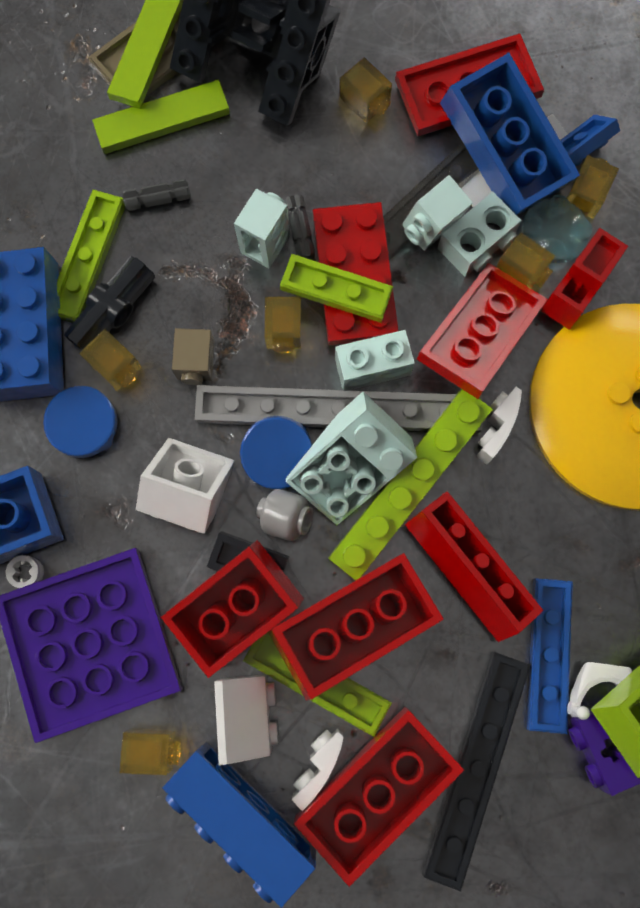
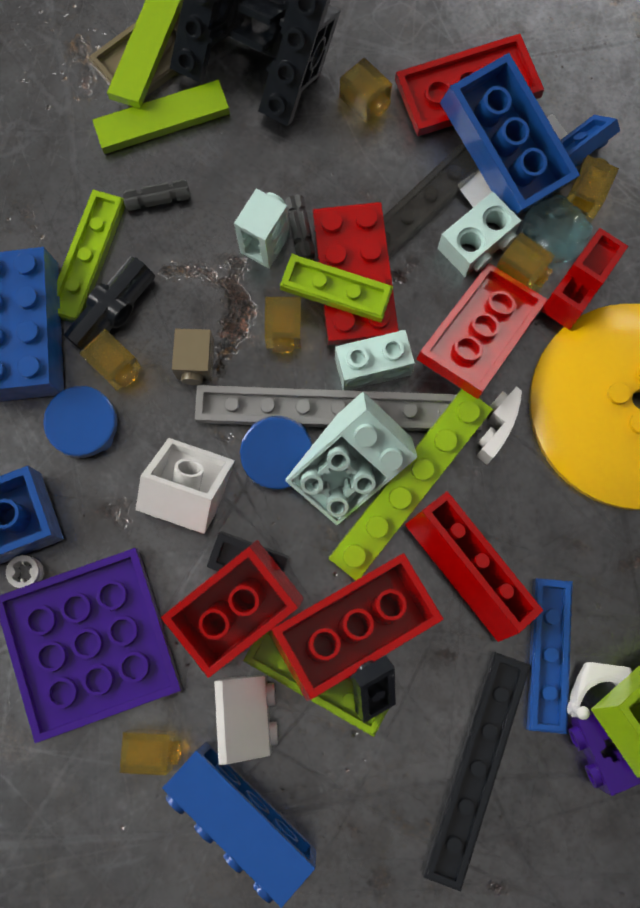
(285, 514): light grey head -> none
(324, 757): white slope -> none
(374, 688): none -> black plate
(377, 796): red brick -> none
(436, 213): light aqua brick -> none

